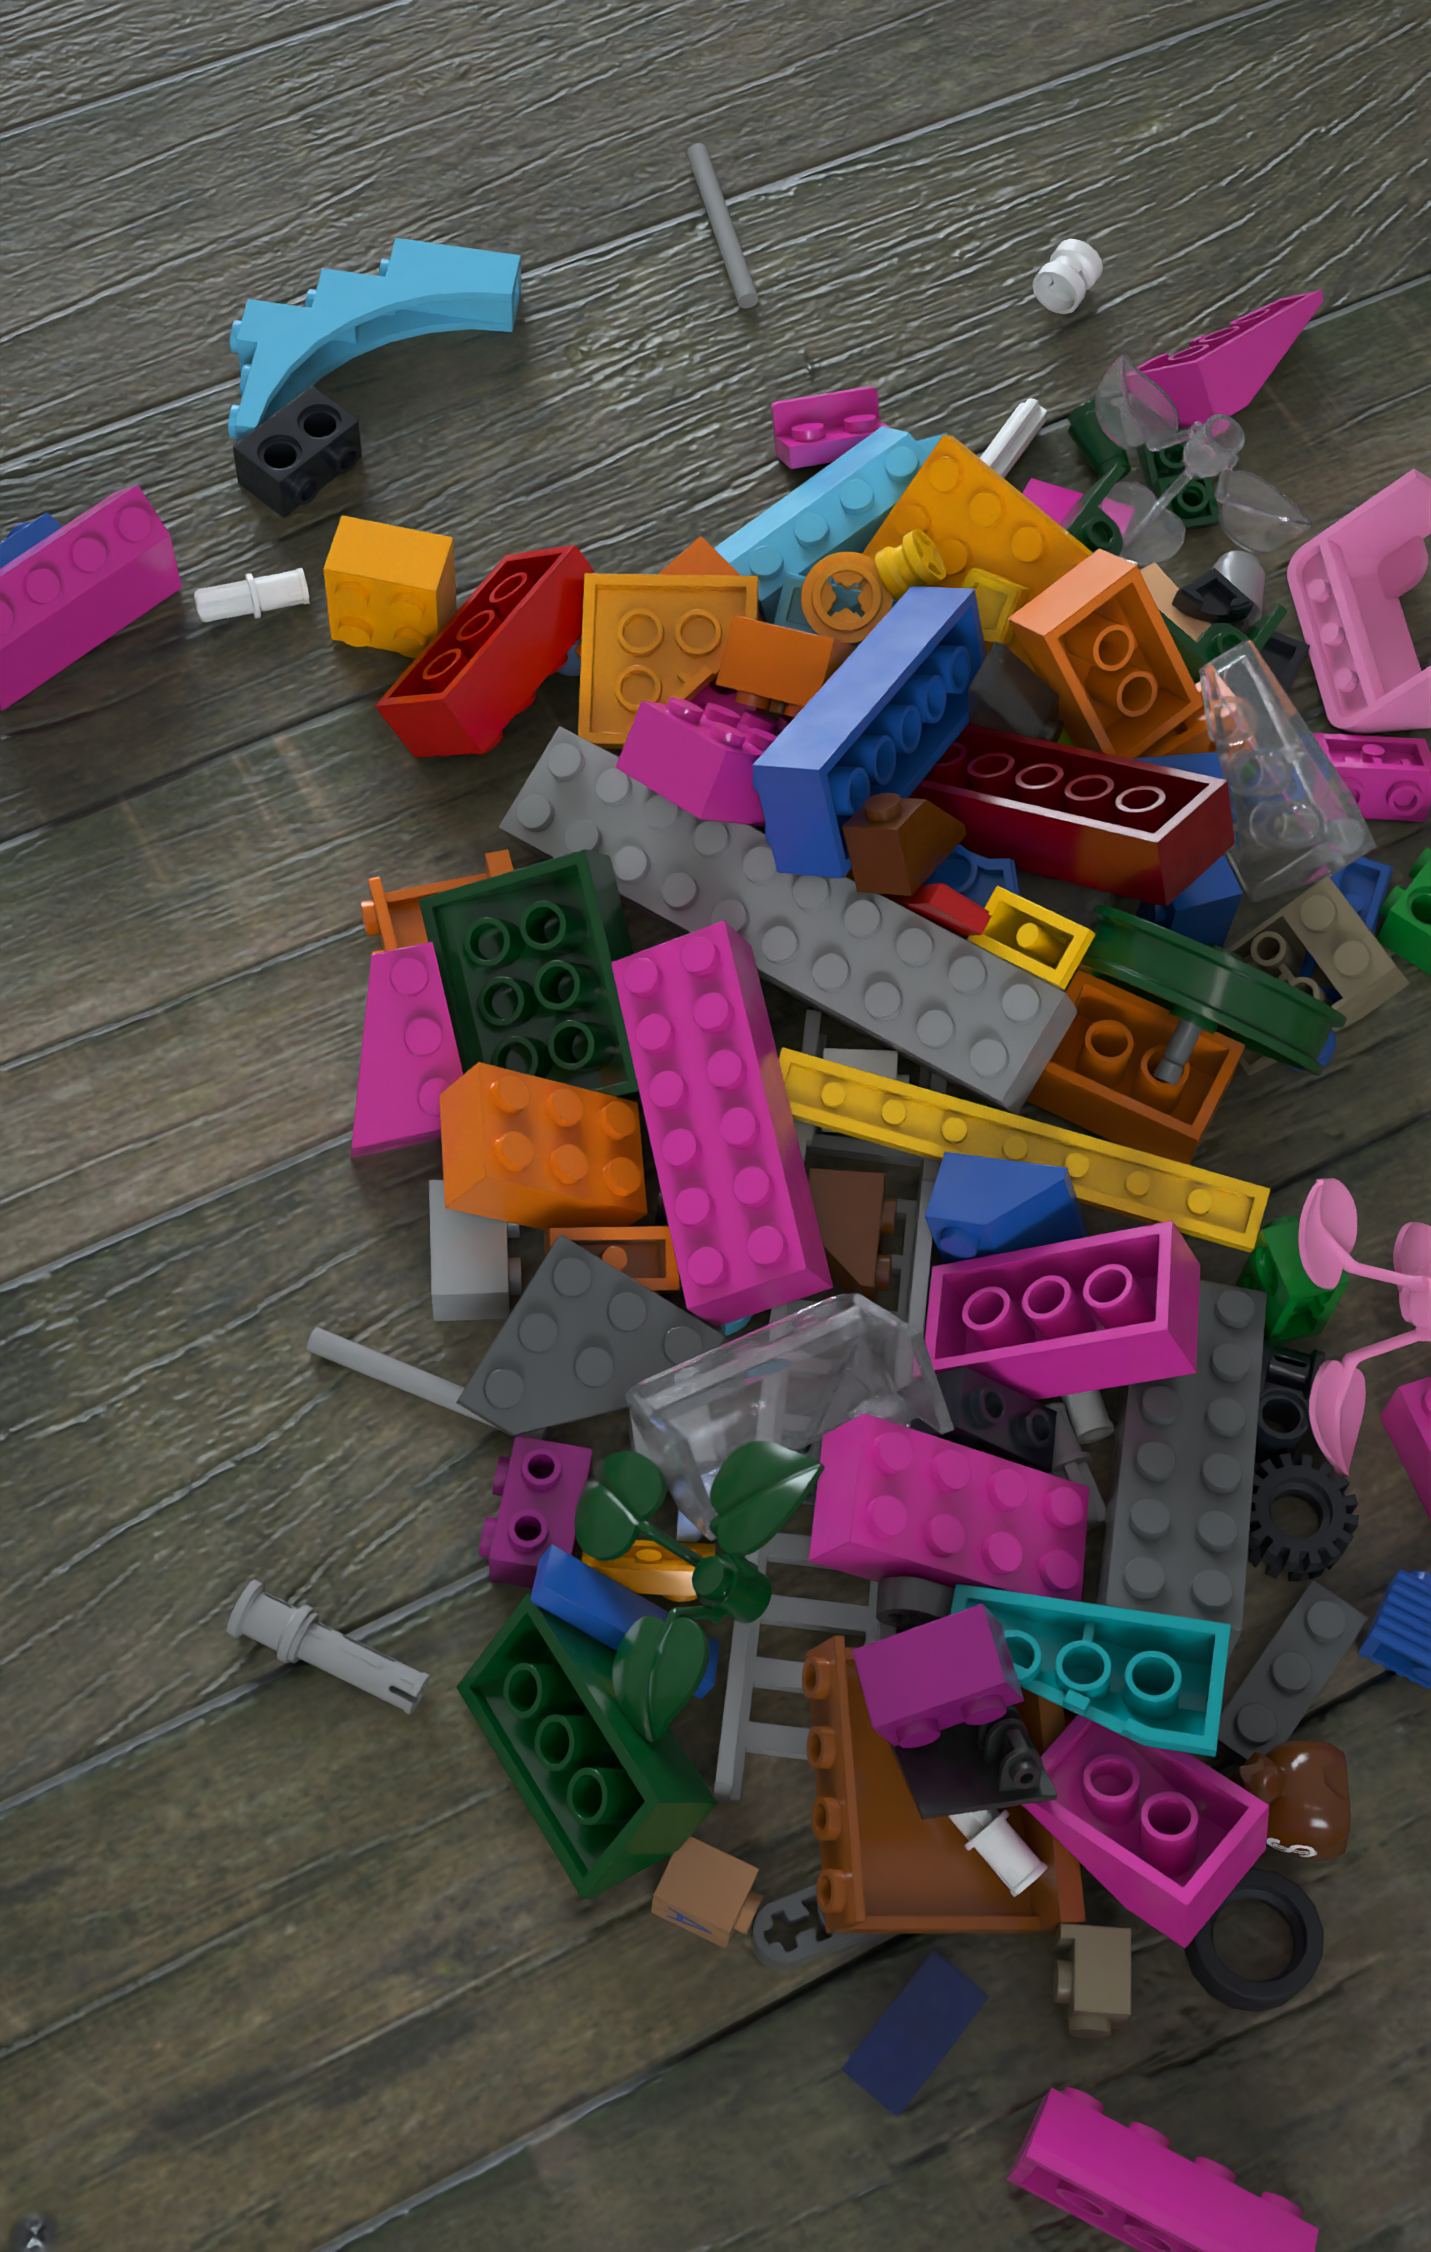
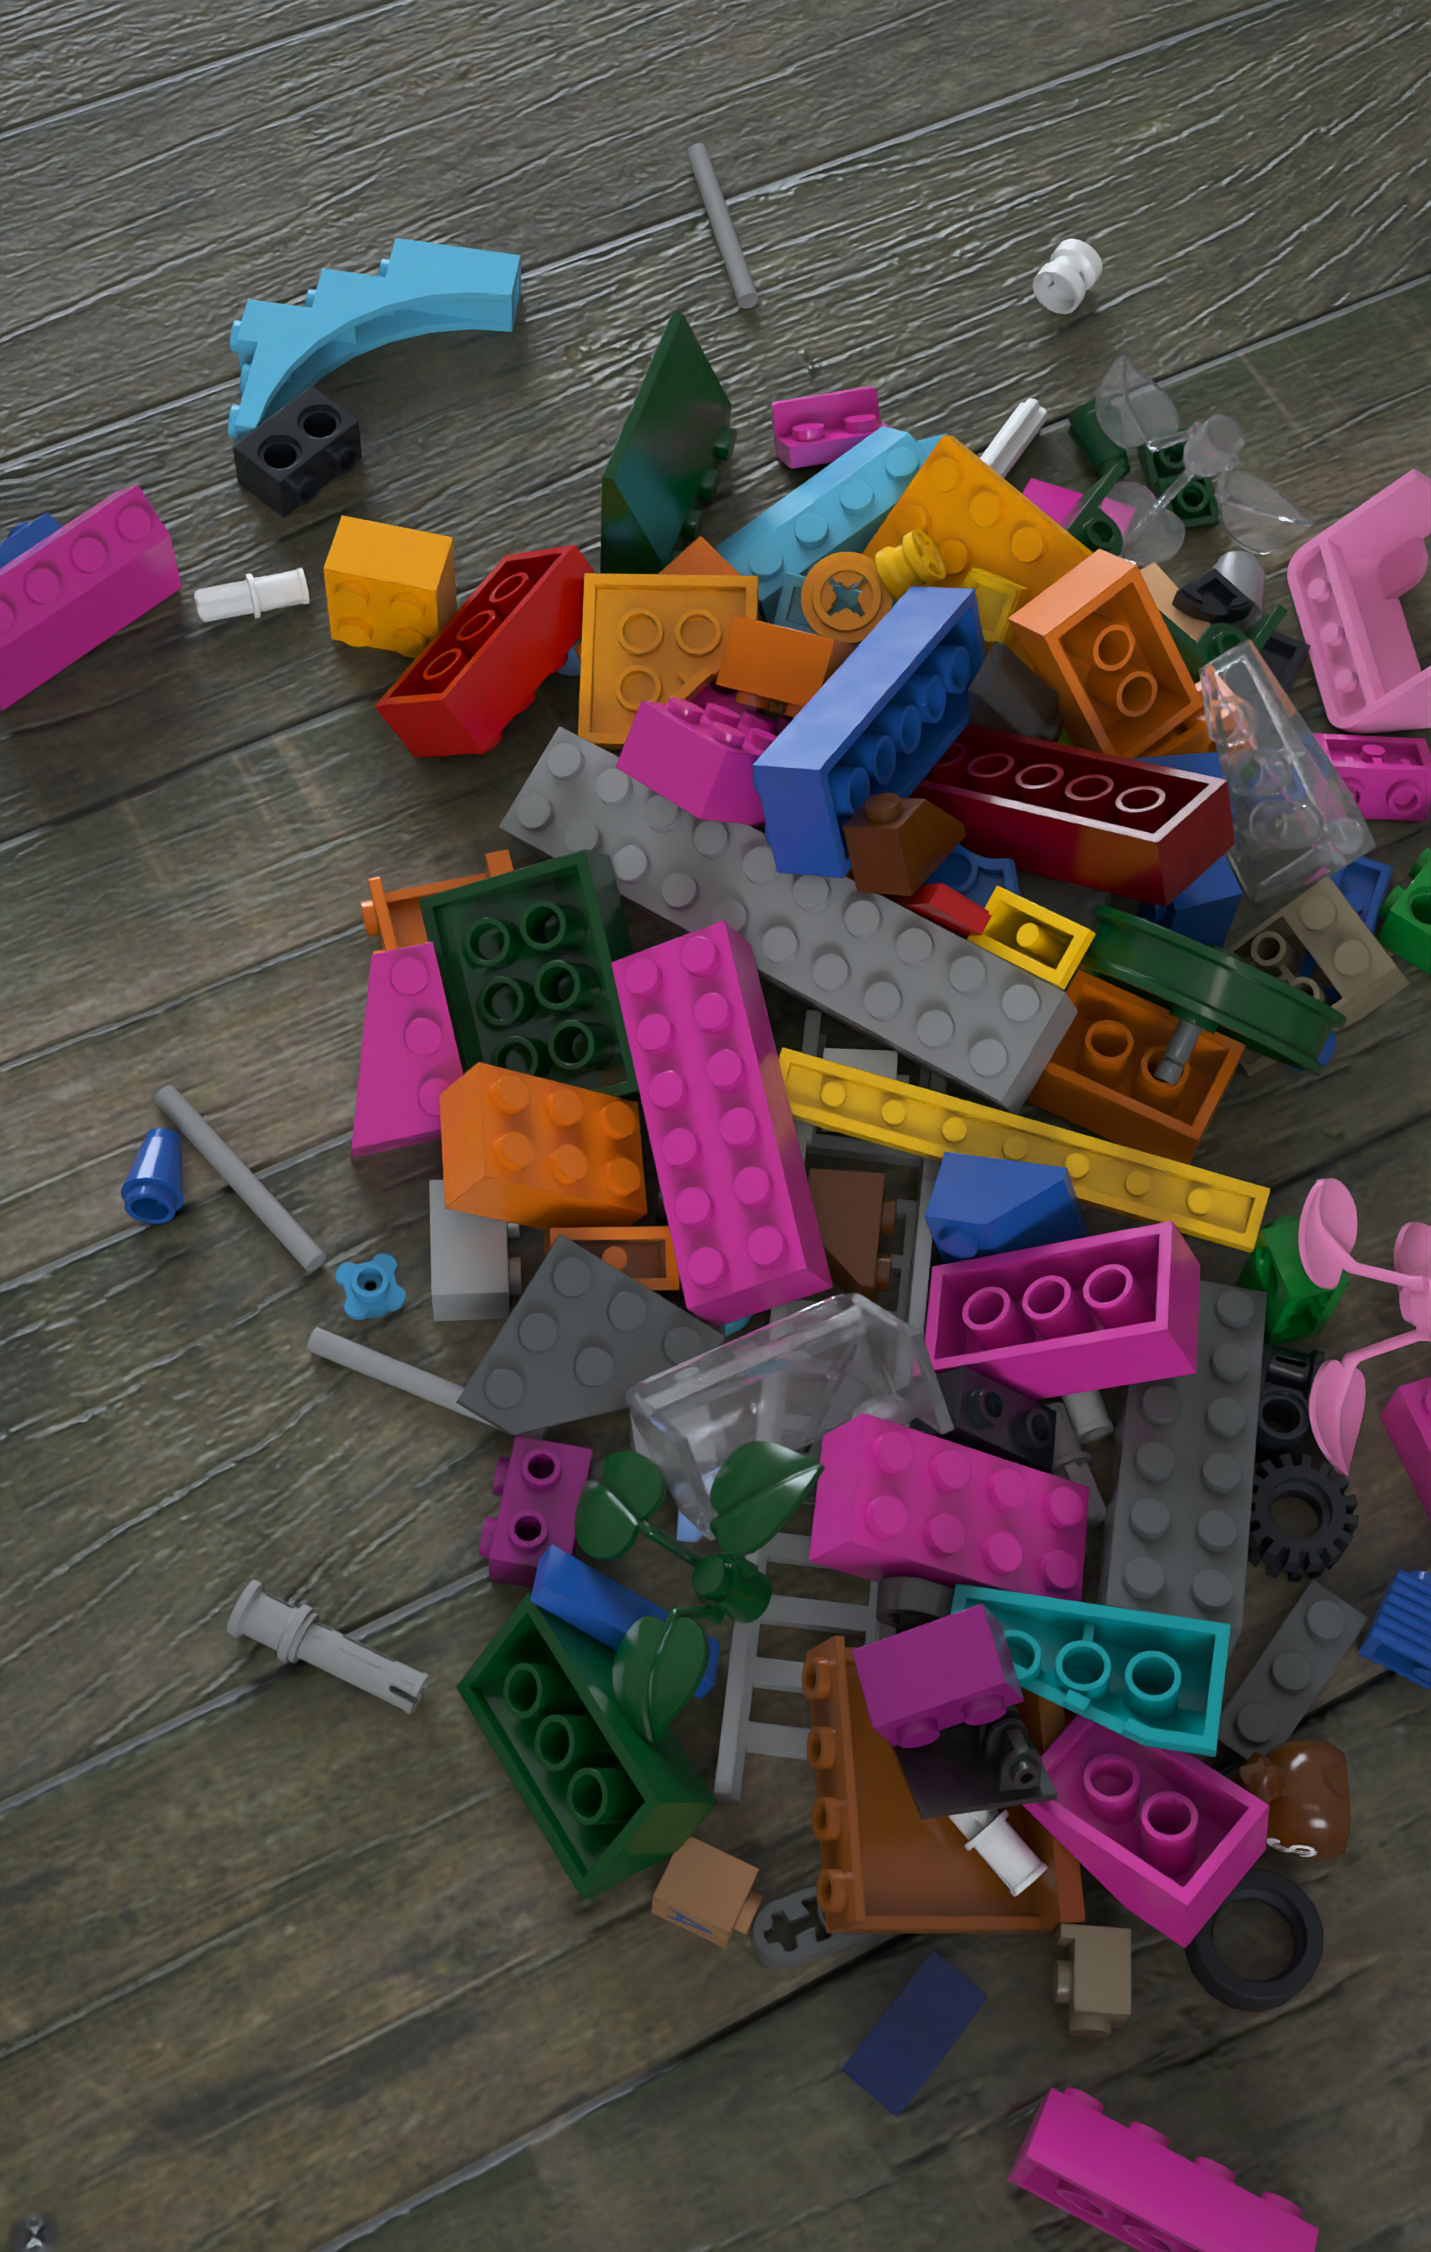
(155, 1178): none -> blue cone
(240, 1178): none -> light grey bar
(375, 1303): none -> dark azure plate
(653, 1569): light orange plate -> none
(665, 458): none -> dark green slope
(1231, 365): dark pink wedge -> none

